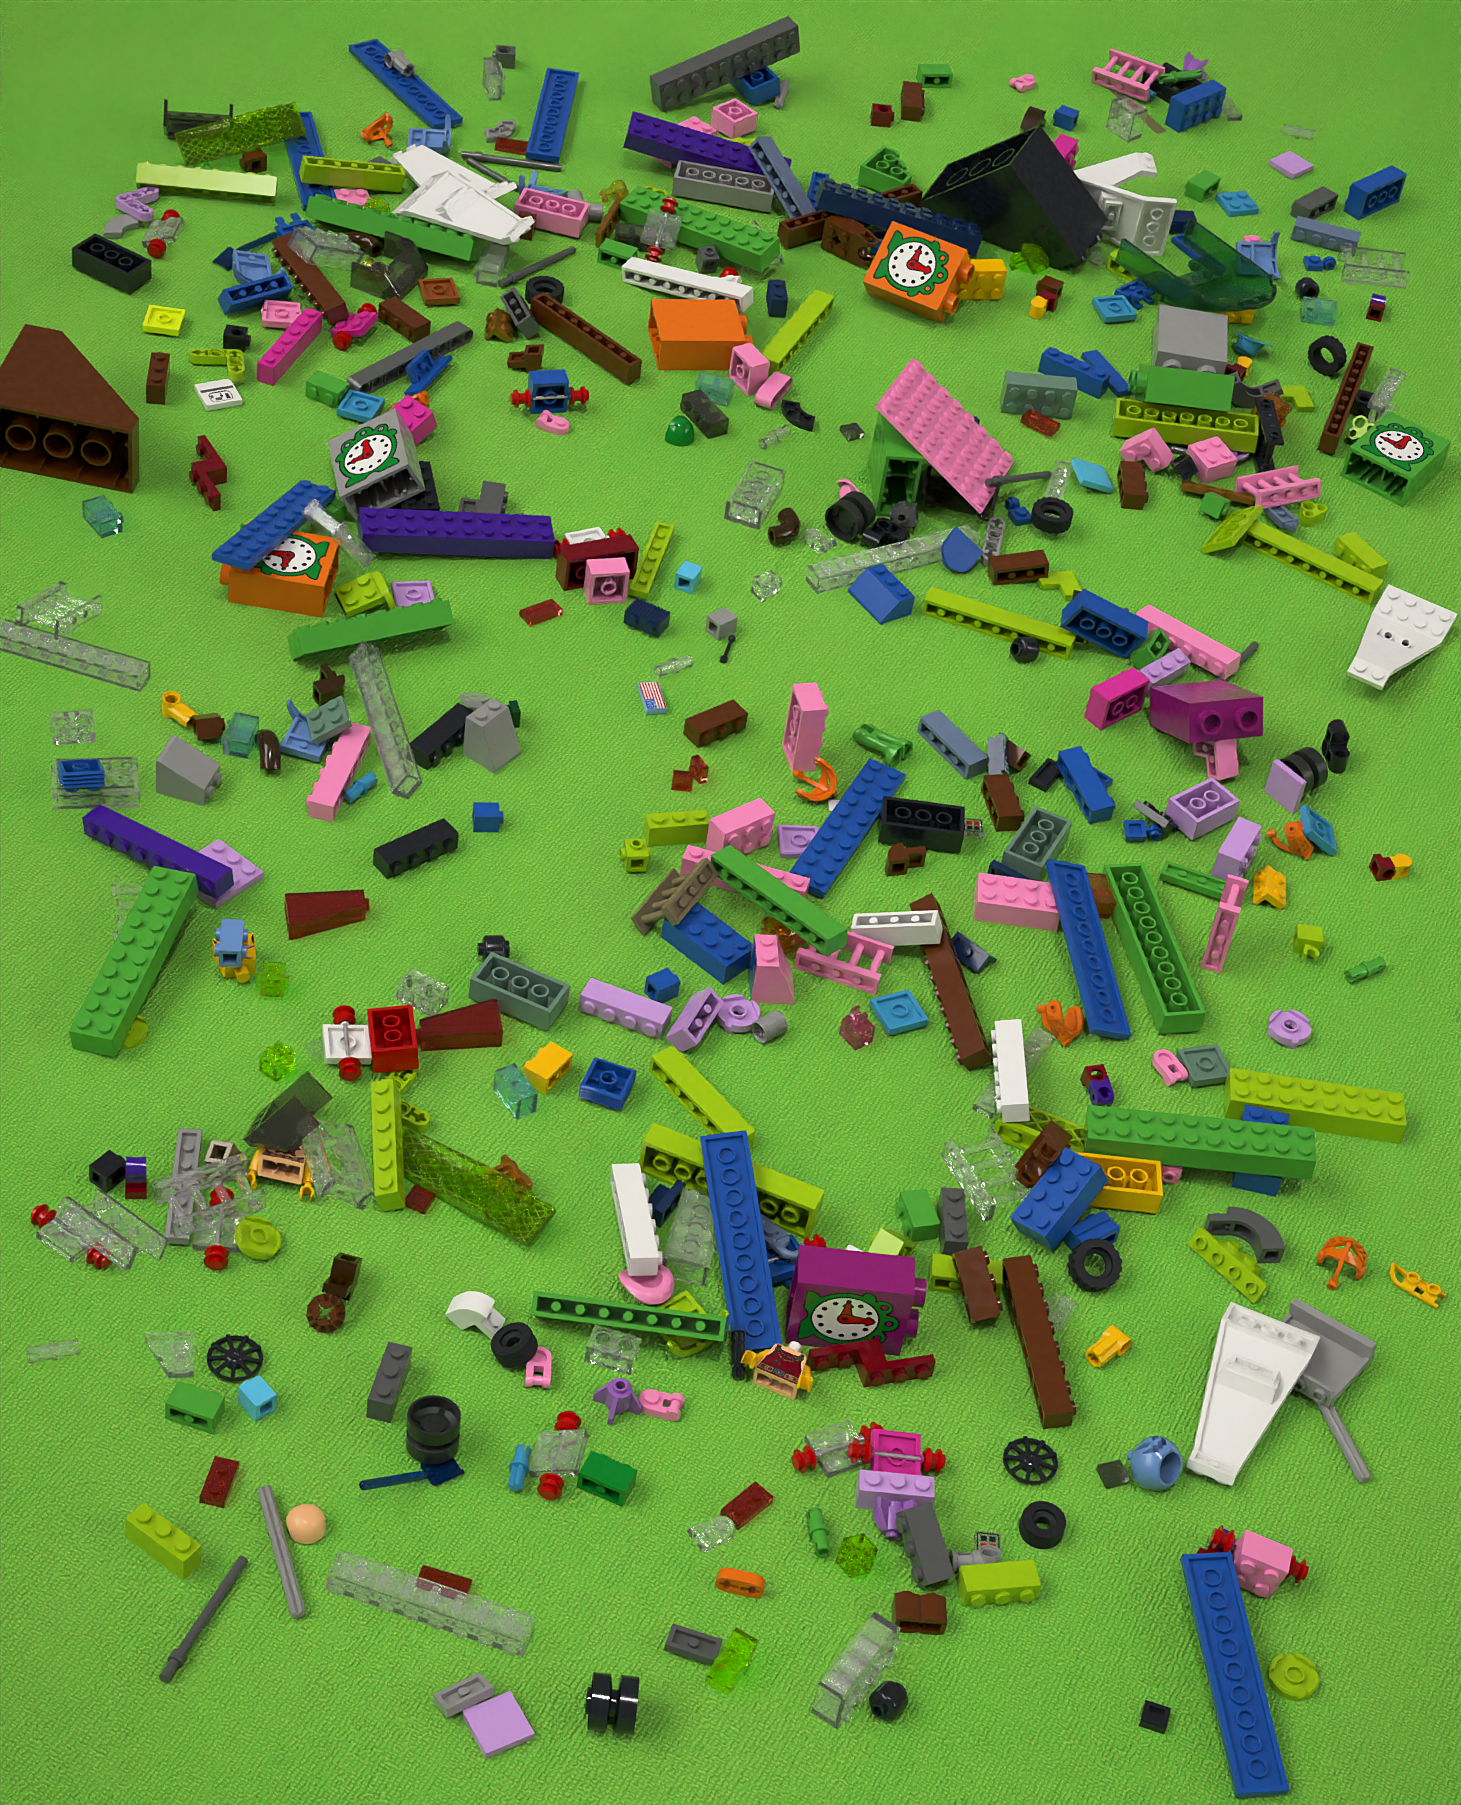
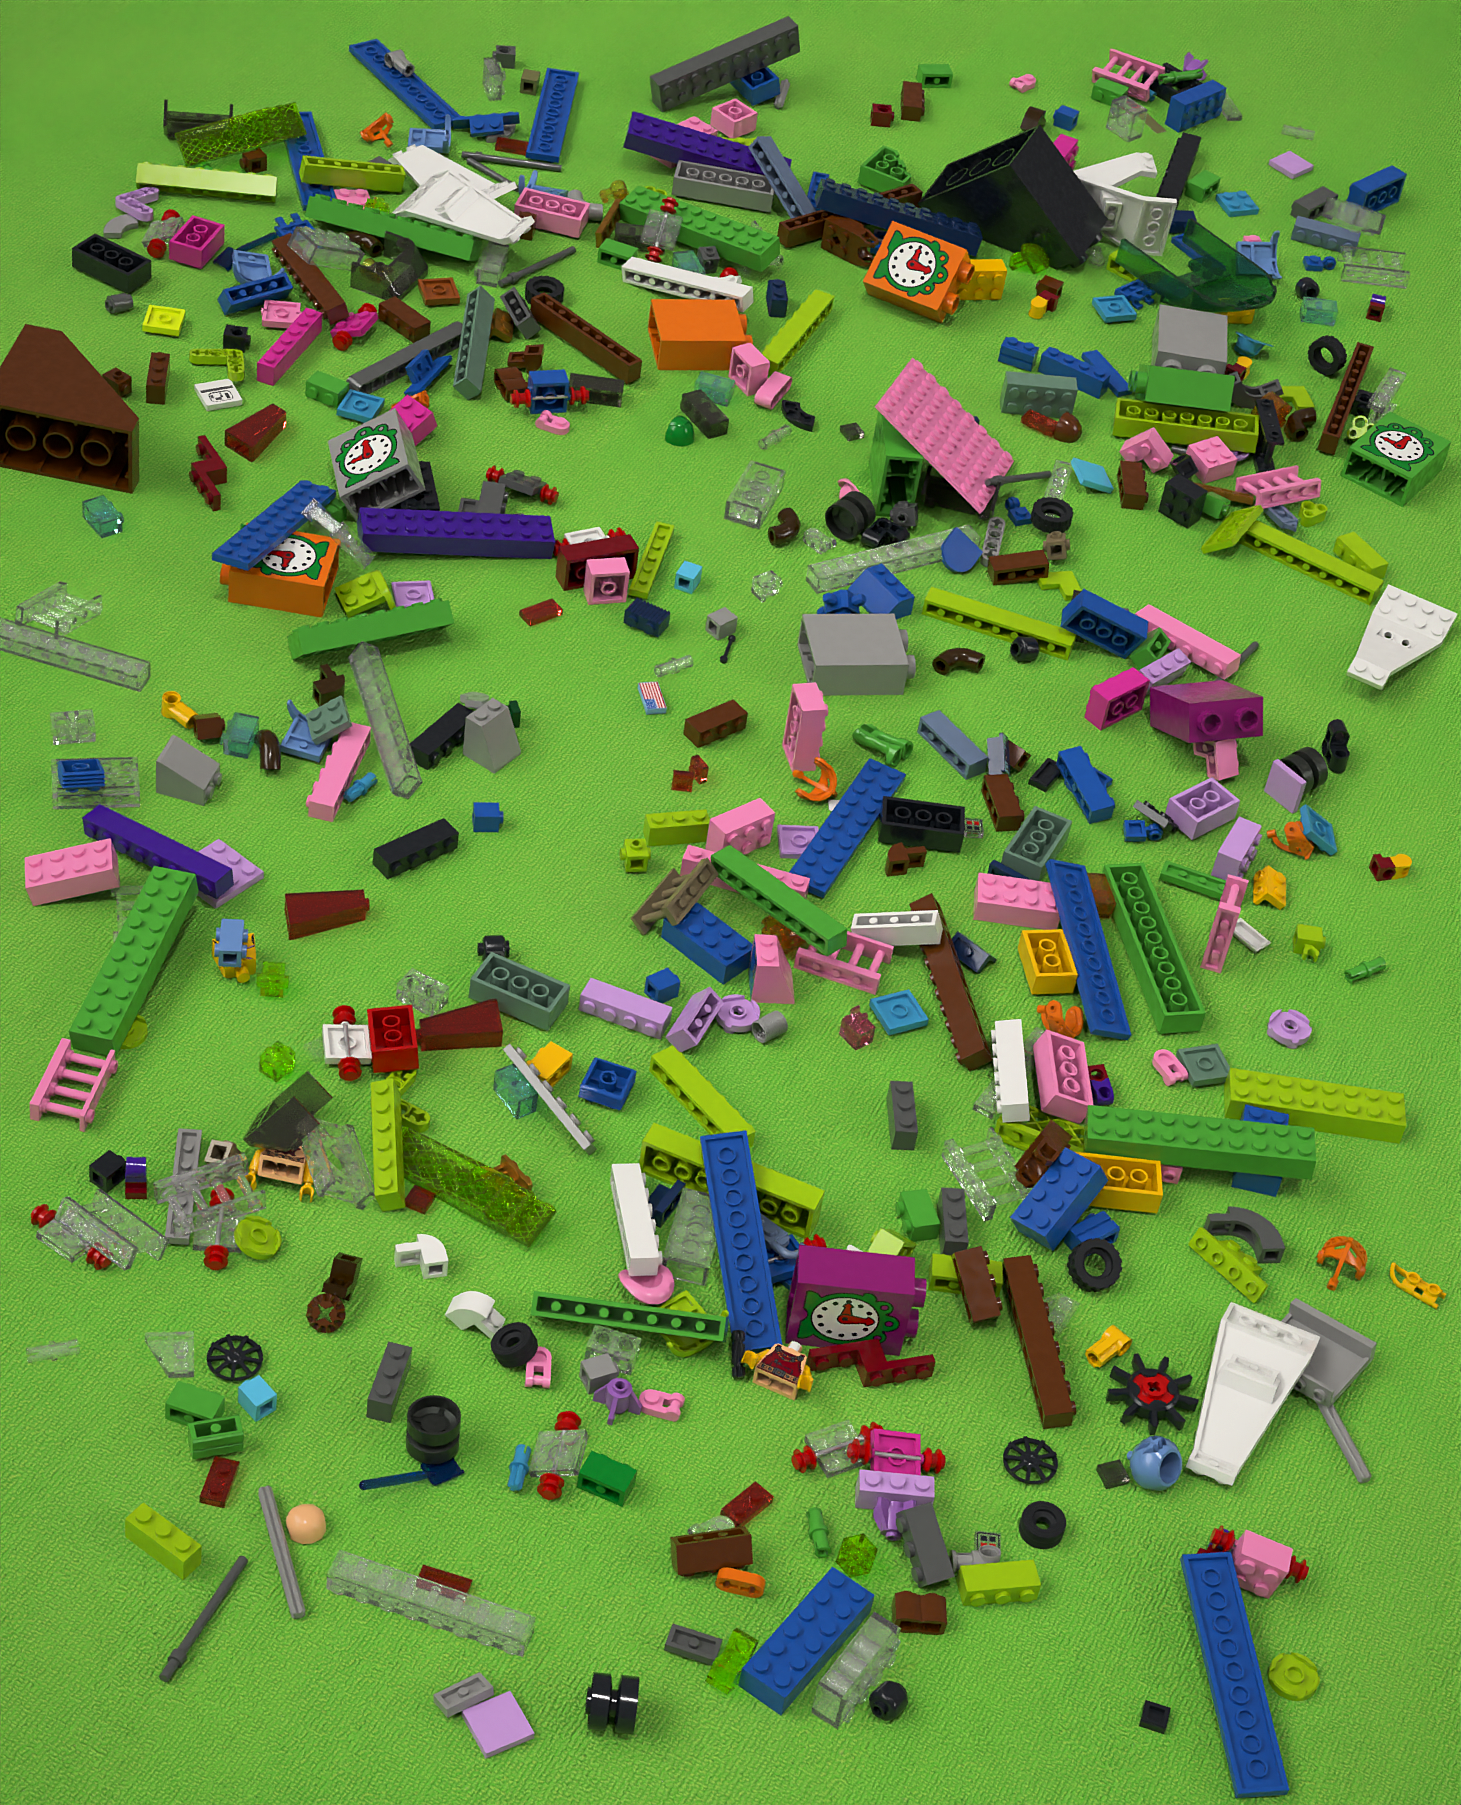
(57, 1071): none -> bright pink fence
(71, 872): none -> bright pink brick
(118, 303): none -> dark grey brick
(119, 381): none -> reddish brown brick
(196, 242): none -> dark pink brick
(215, 1436): none -> bright green brick
(256, 432): none -> clear red slope
(427, 1252): none -> white brick
(474, 343): none -> sand green brick
(486, 124): none -> blue bracket
(509, 379): none -> reddish brown brick
(520, 482): none -> dark grey plate
(530, 82): none -> olive brick
(557, 1105): none -> plate
(597, 1372): none -> light grey brick
(601, 389): none -> clear smoke brick
(687, 261): none -> clear light blue brick
(711, 1551): none -> reddish brown brick
(806, 1640): none -> blue brick
(842, 602): none -> blue piece
(855, 654): none -> light grey brick
(902, 1115): none -> dark grey brick
(958, 658): none -> dark brown cylinder
(1018, 353): none -> blue brick
(1047, 961): none -> yellow brick
(1056, 545): none -> dark tan brick
(1062, 1076): none -> bright pink brick
(1068, 428): none -> reddish brown helmet
(1107, 90): none -> bright green brick
(1151, 1394): none -> black gear
(1179, 167): none -> black brick
(1182, 501): none -> black brick
(1249, 936): none -> white tile
(1298, 420): none -> dark brown cylinder
(1353, 216): none -> clear brick

